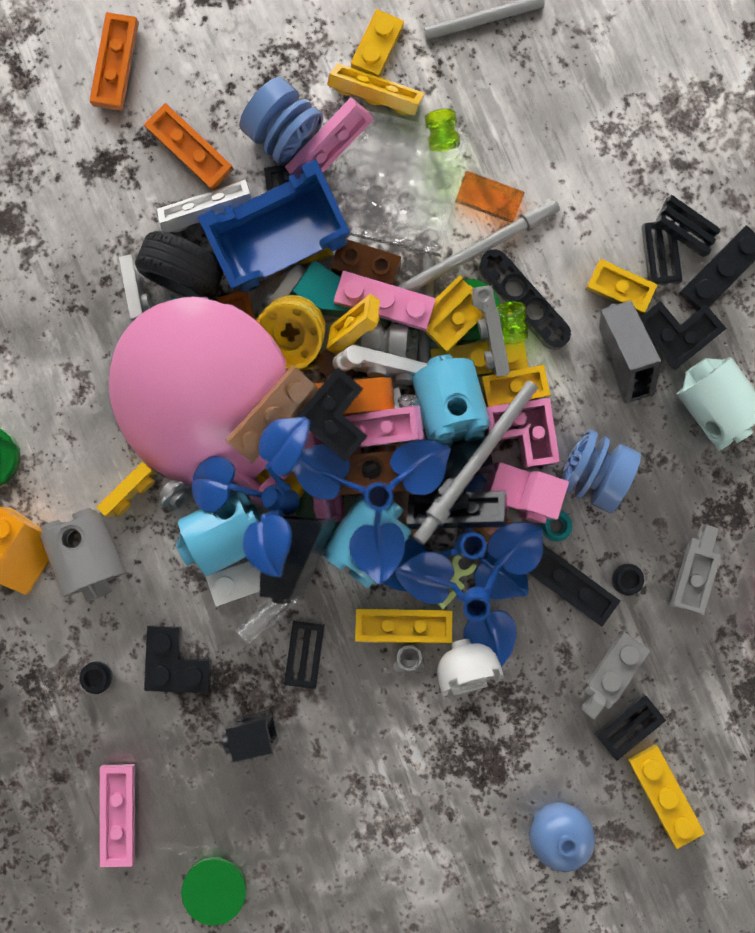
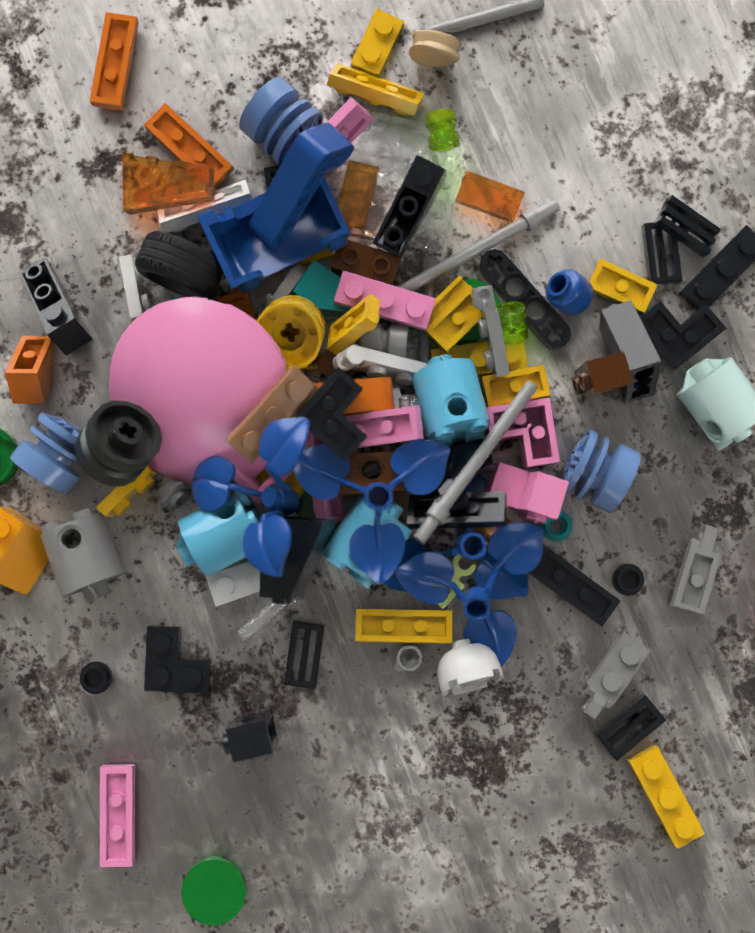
(31, 370): none -> orange slope
(52, 456): none -> medium blue wheel
(54, 307): none -> black slope
(118, 443): none -> pearl dark grey wheel
(163, 184): none -> clear orange wing
(297, 179): none -> blue beam
(357, 193): none -> clear orange tile
(410, 206): none -> black slope
(434, 48): none -> tan piece
(562, 837): medium blue cylinder -> none
(569, 292): none -> blue head
(602, 376): none -> reddish brown brick

